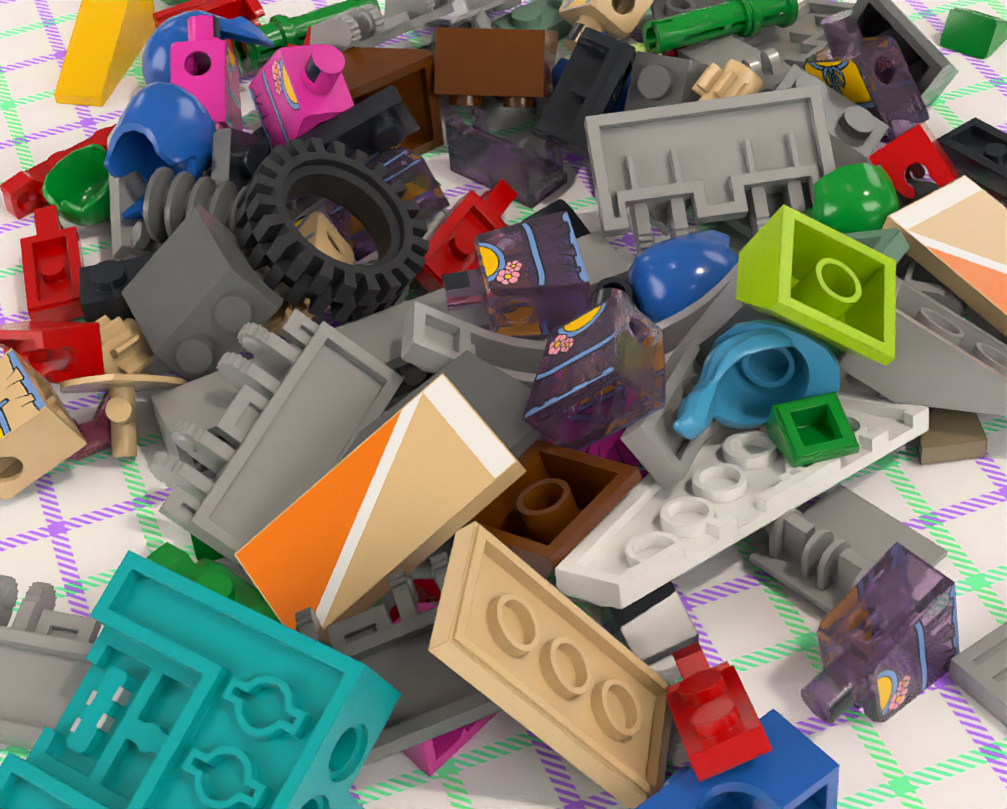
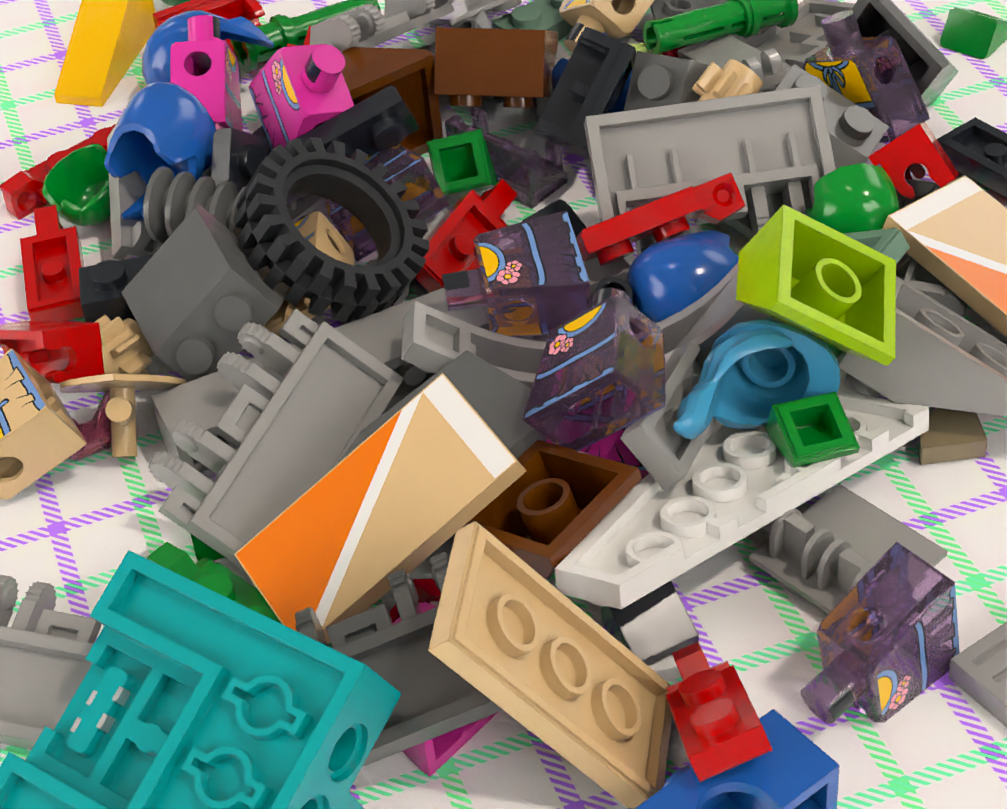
(462, 163): none -> green slope
(661, 218): none -> red hinge

